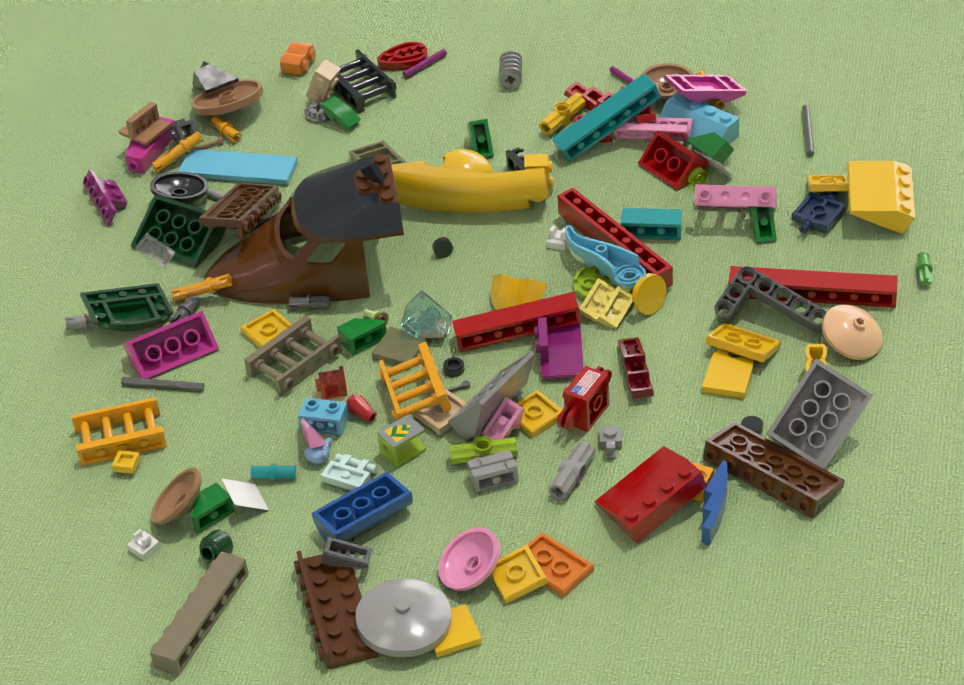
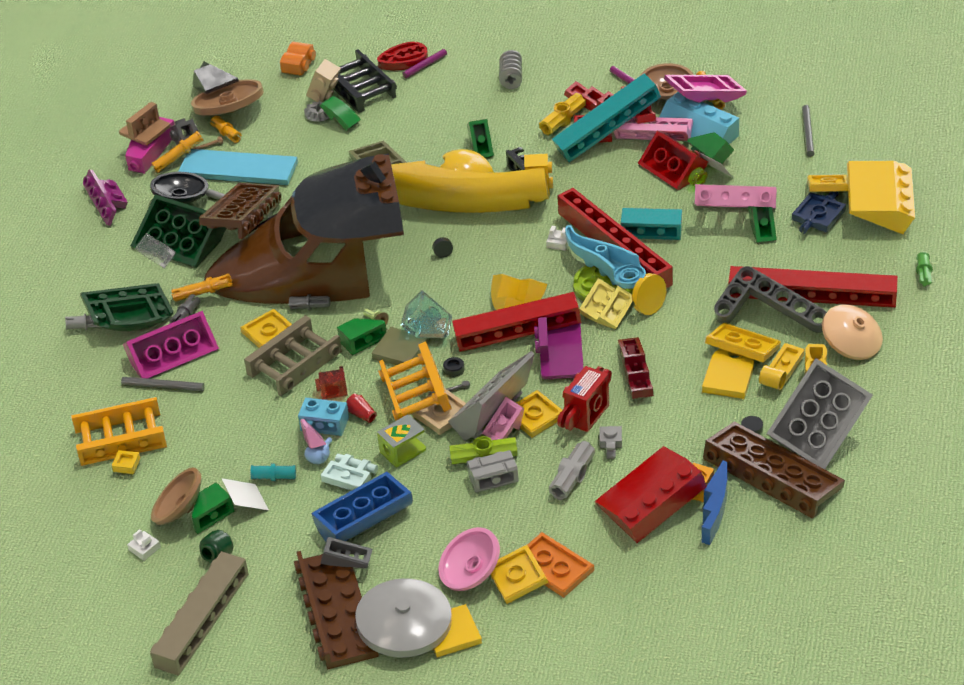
(781, 367): none -> yellow plate

